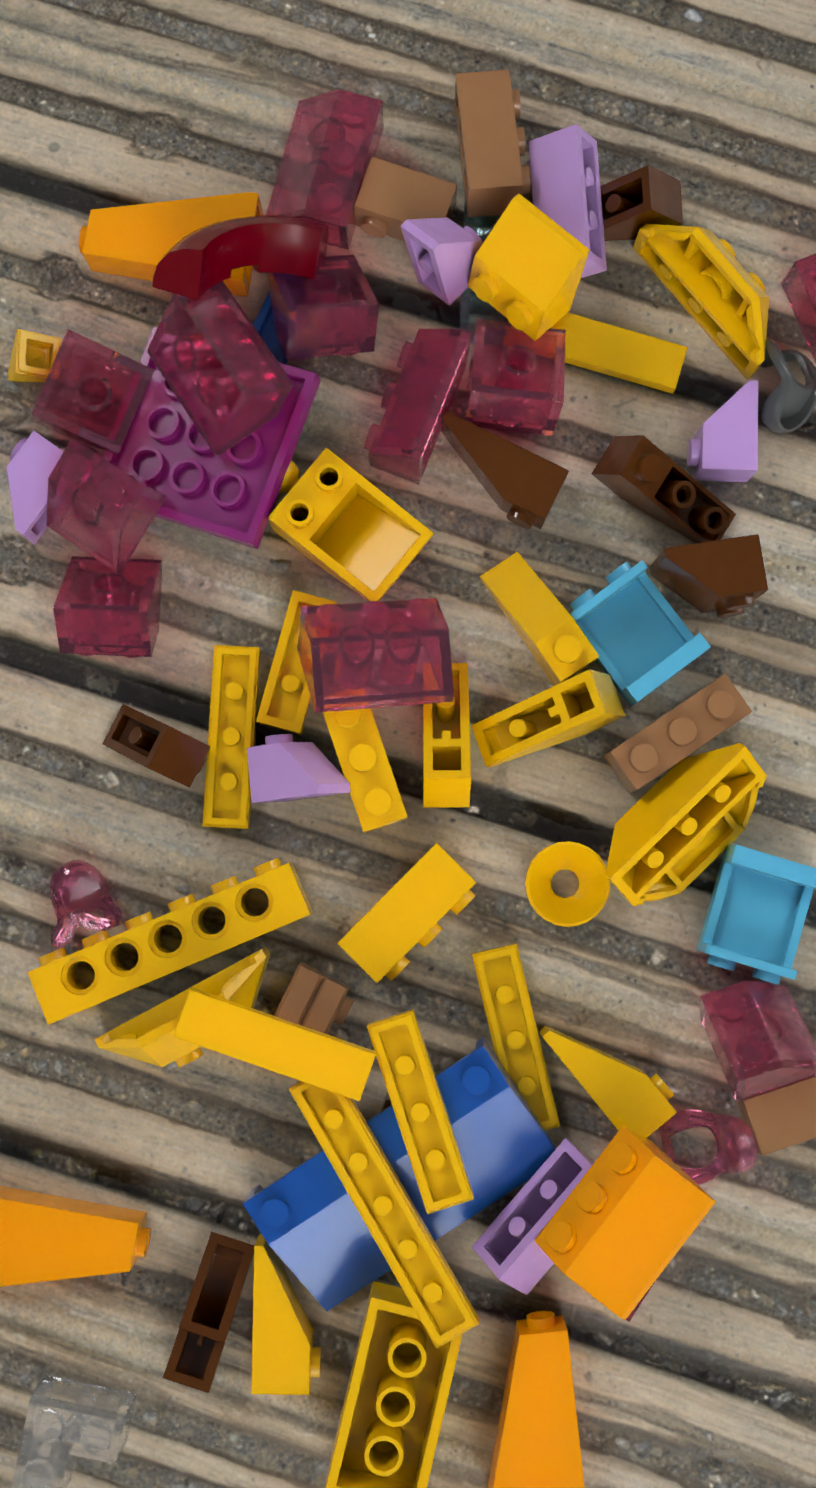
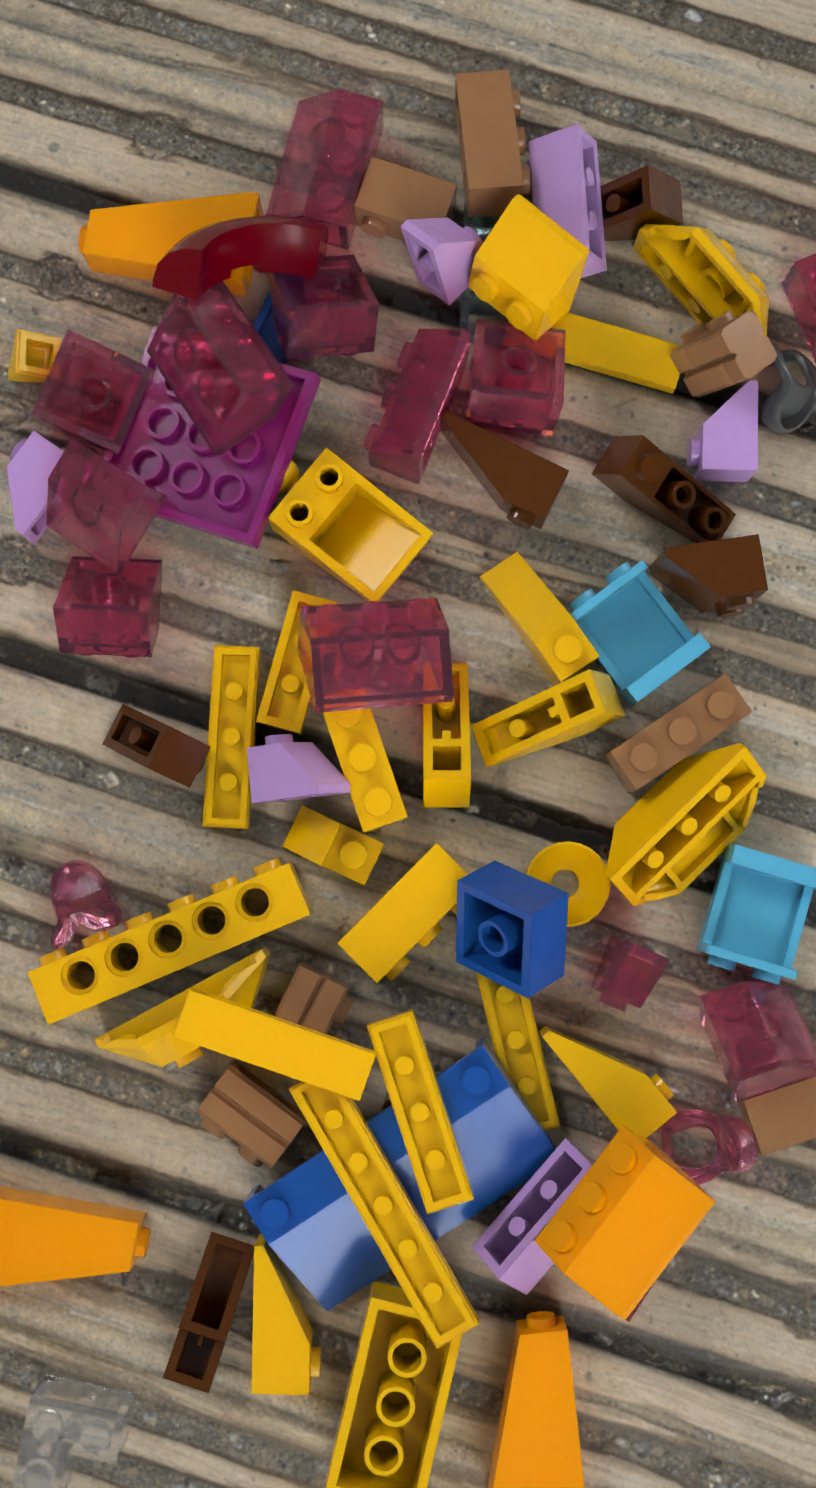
(251, 1115): none -> medium nougat brick
(333, 845): none -> yellow slope
(511, 928): none -> blue slope
(627, 973): none -> clear pink slope
(722, 352): none -> medium nougat brick

